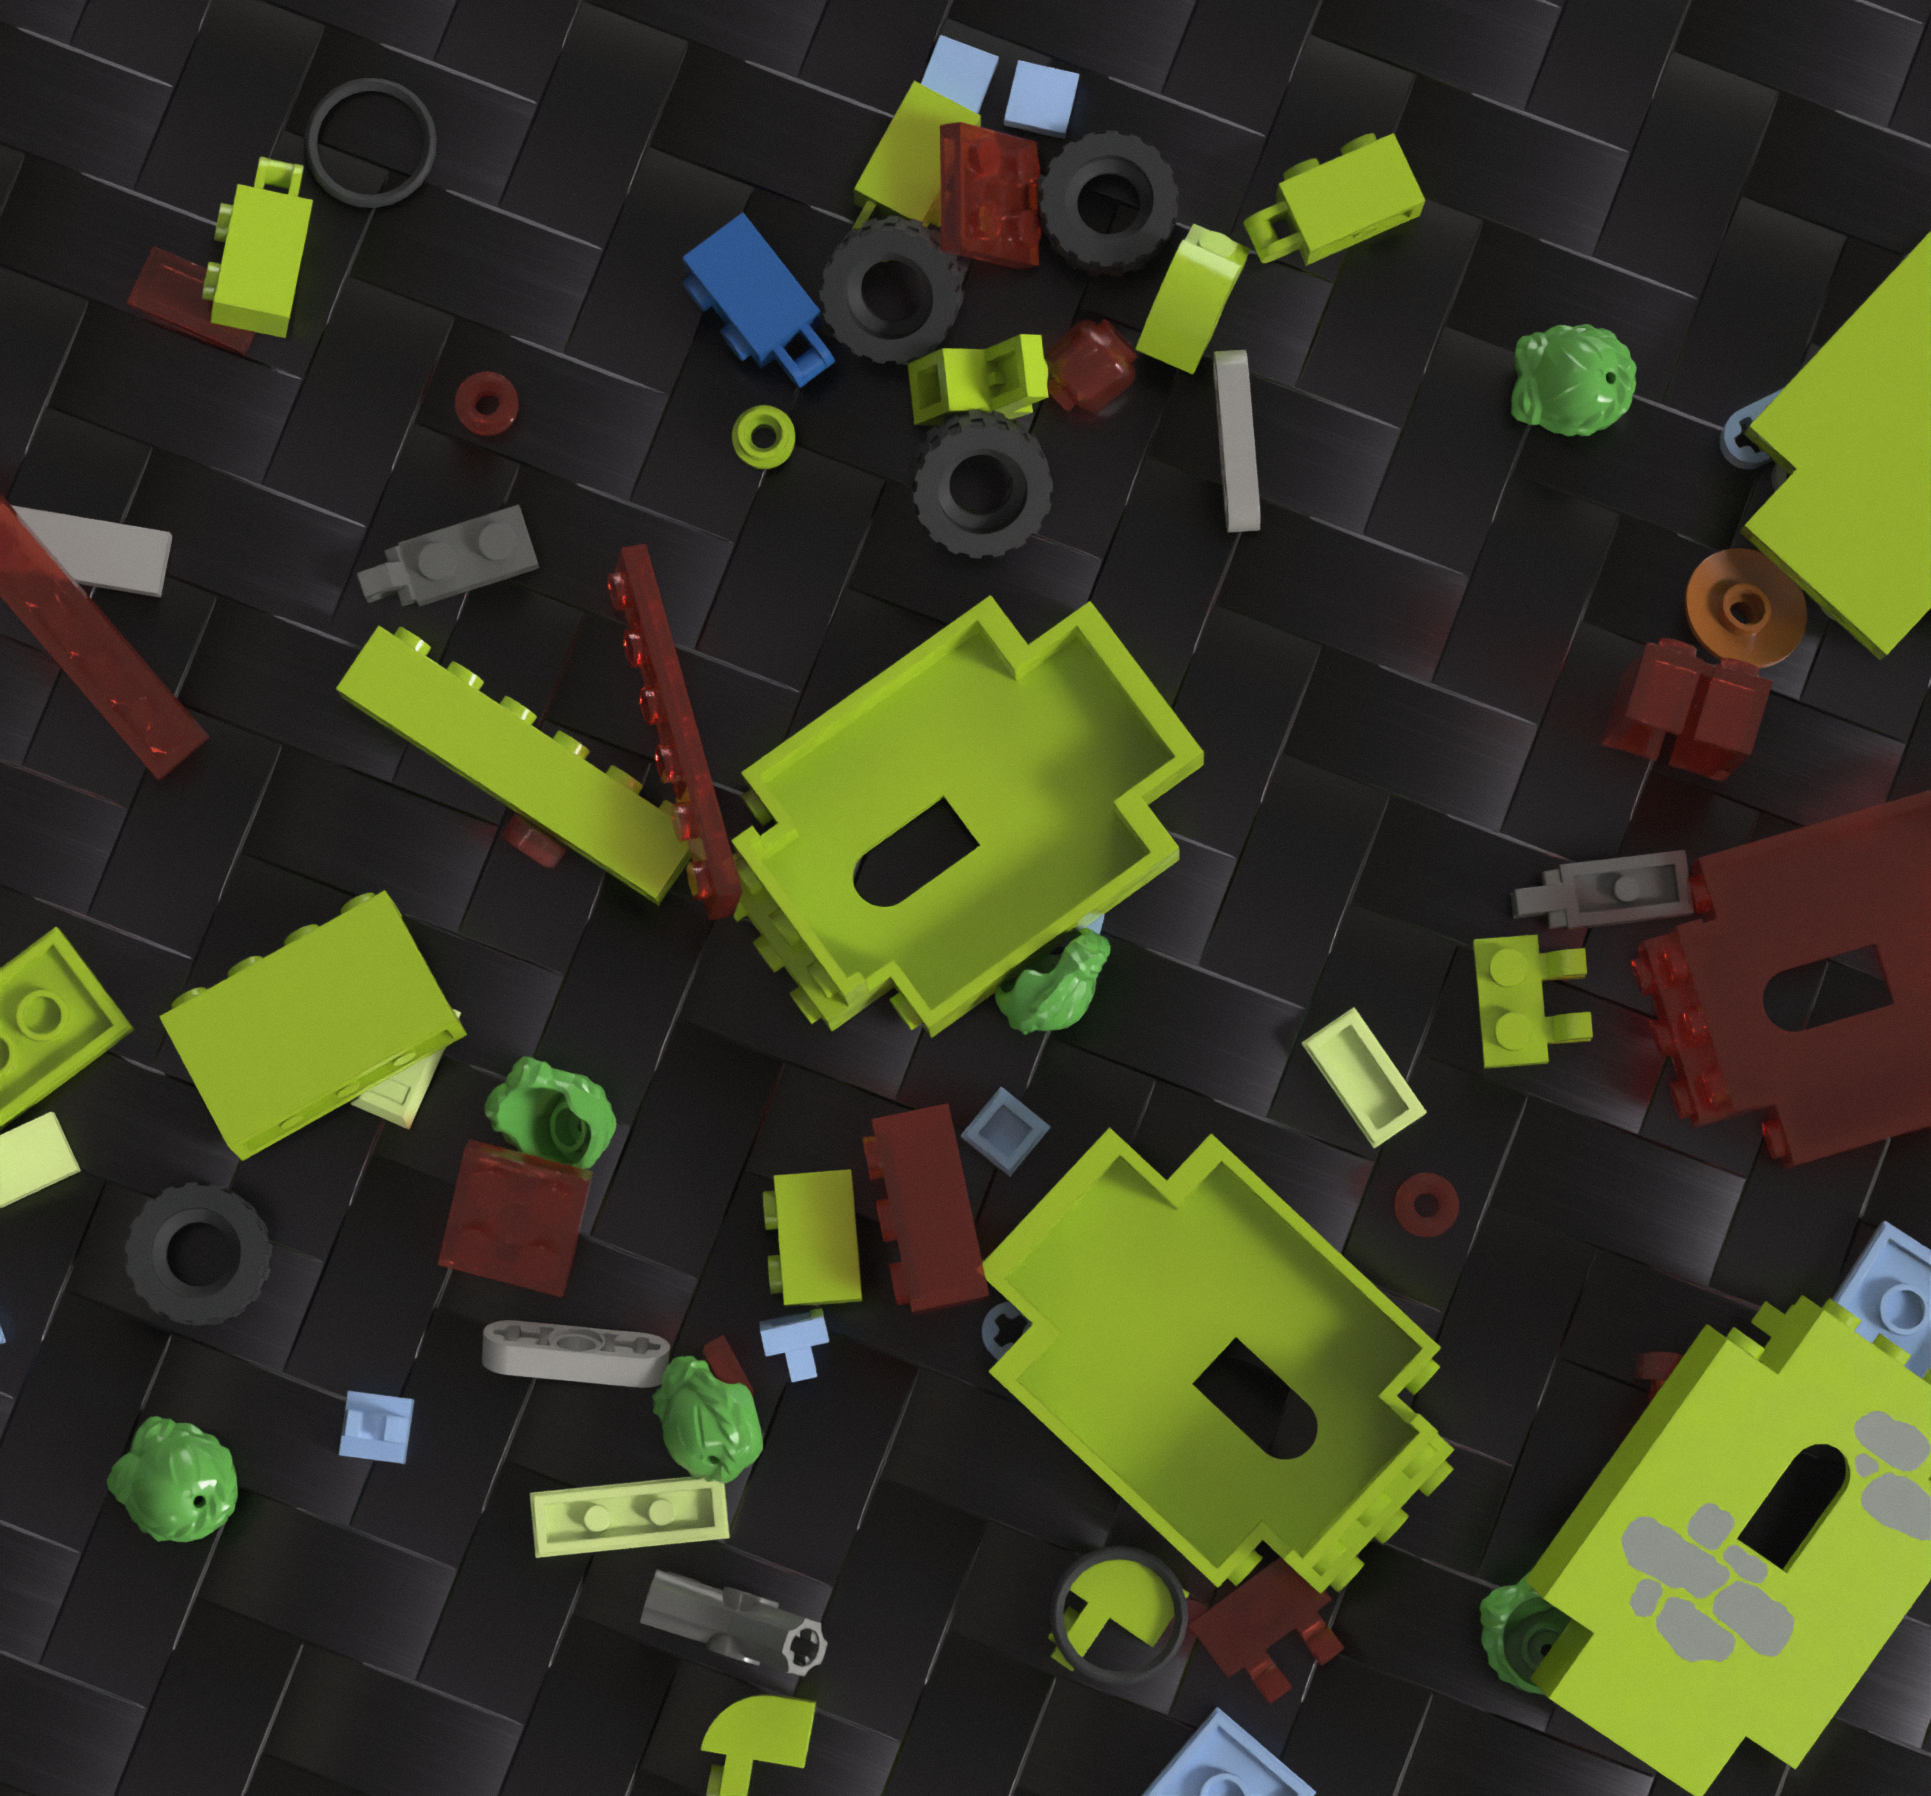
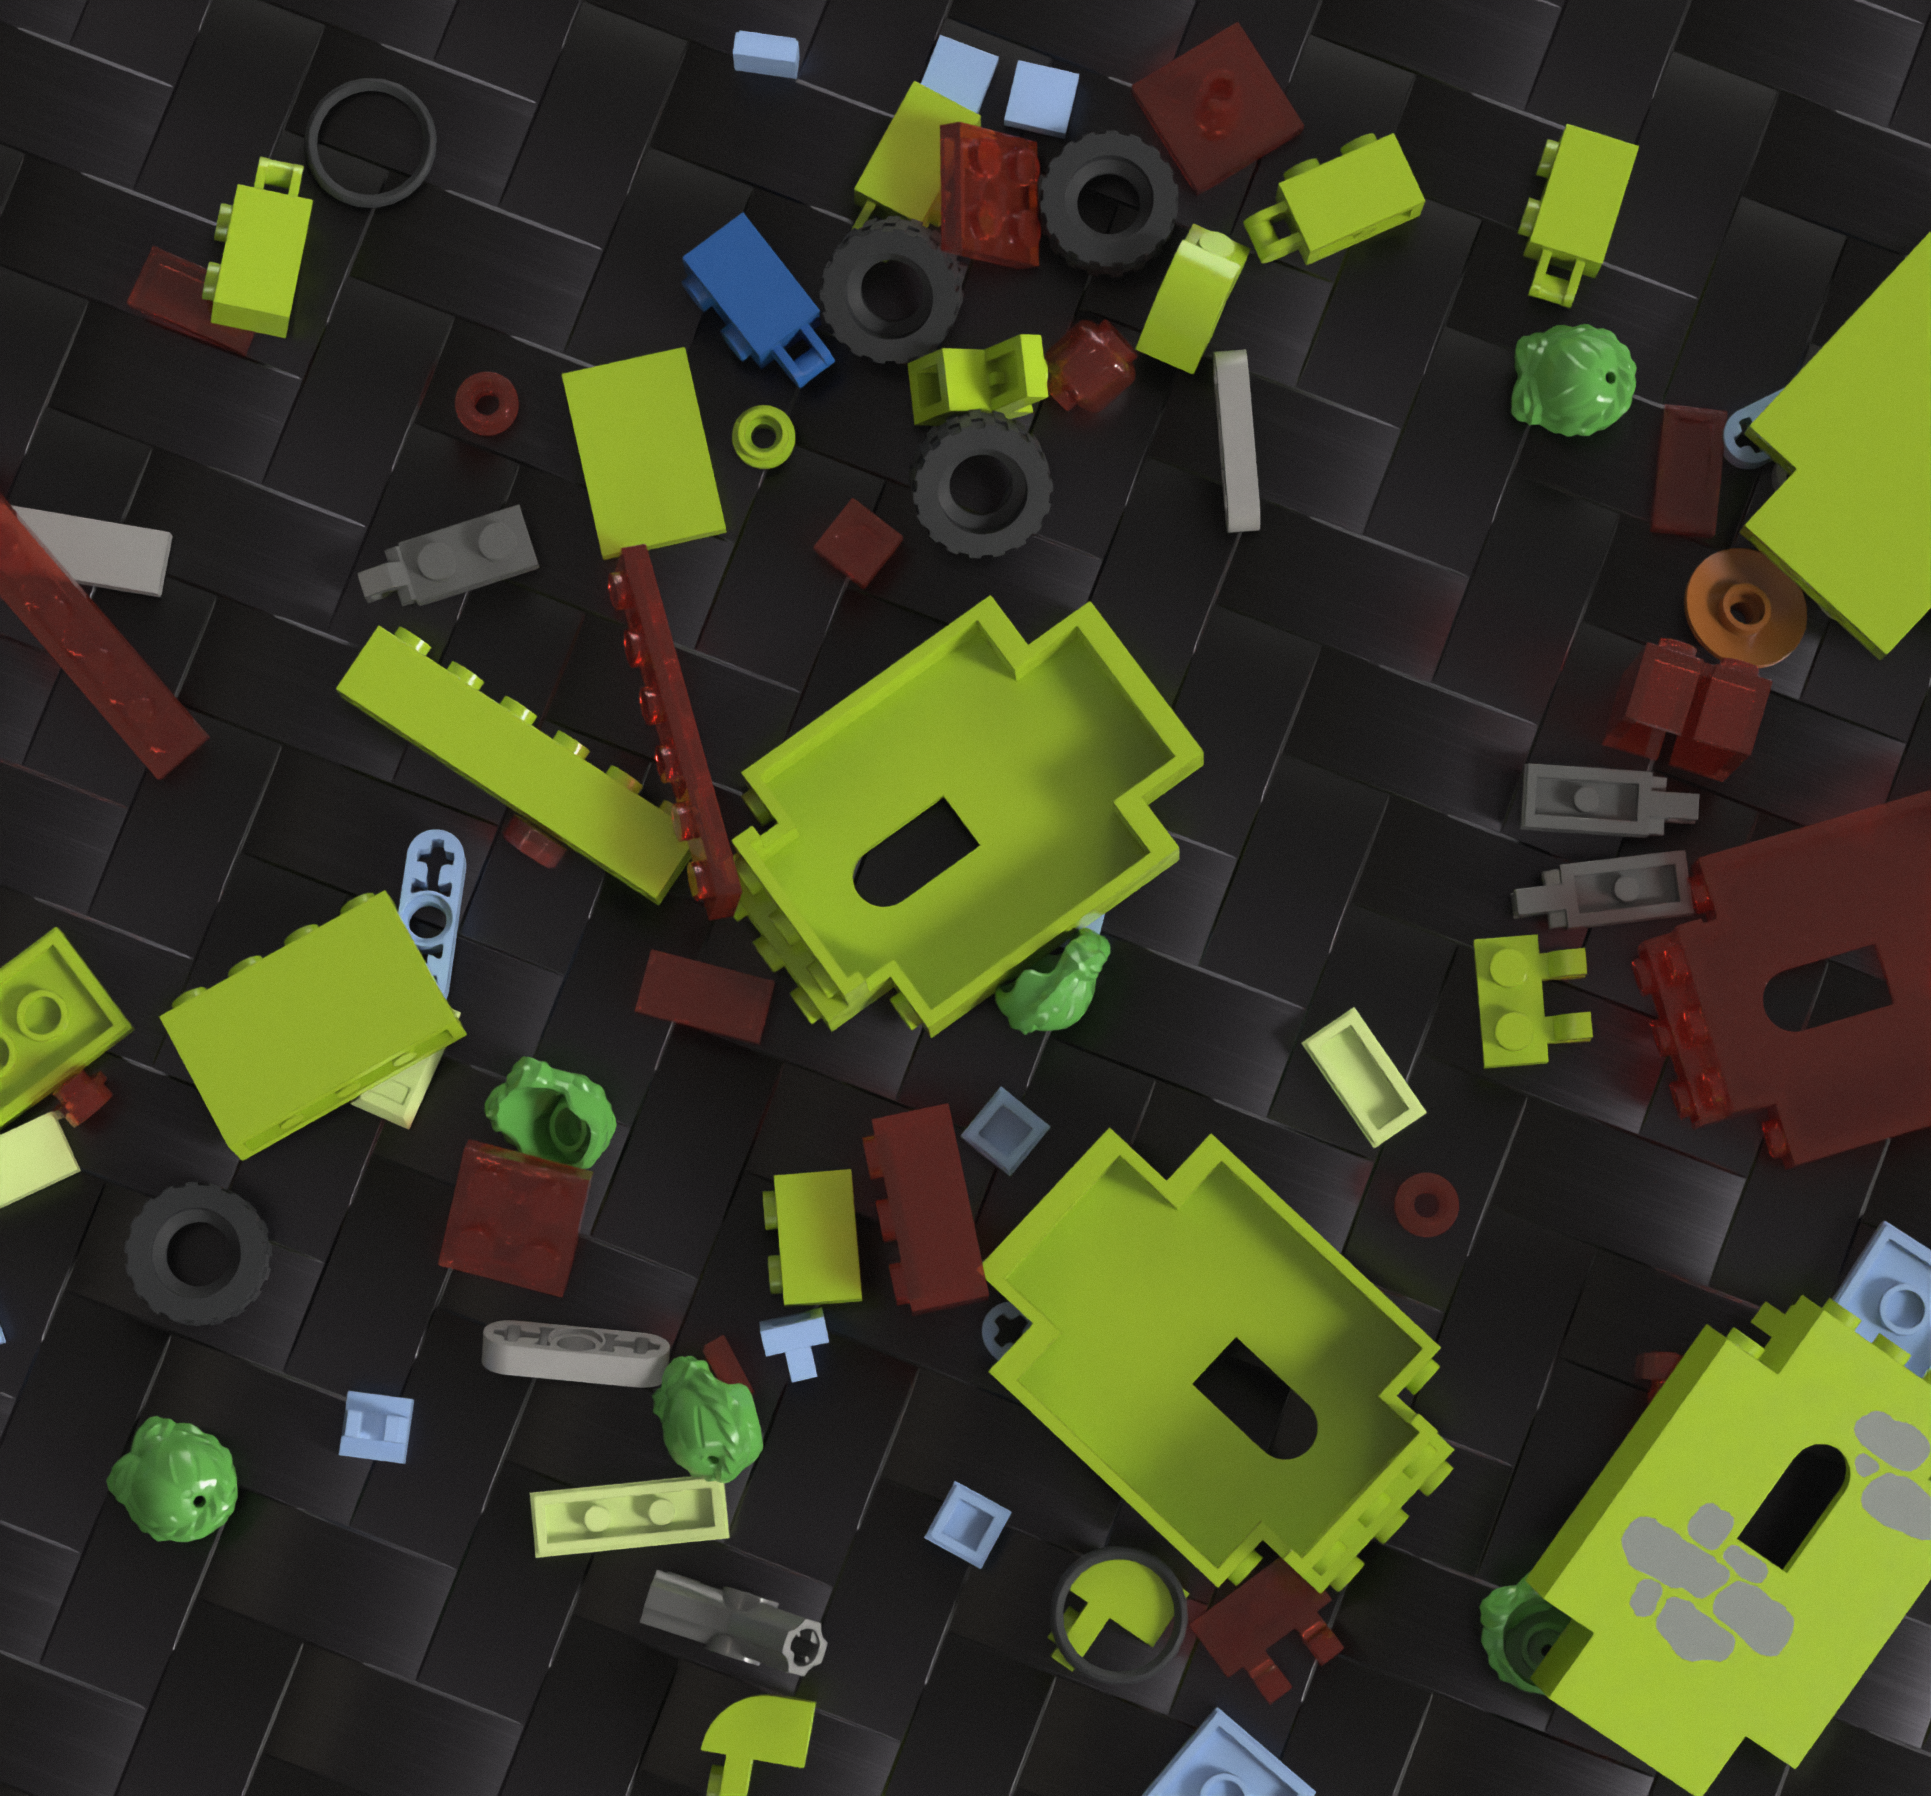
(81, 1097): none -> clear red plate
(450, 879): none -> light blue beam
(644, 452): none -> lime tile
(705, 997): none -> clear red tile
(766, 54): none -> light blue tile
(858, 543): none -> clear red plate
(968, 1524): none -> light blue tile
(1217, 108): none -> clear red tile
(1576, 210): none -> lime brick
(1601, 801): none -> dark grey hinge
(1688, 471): none -> clear red tile

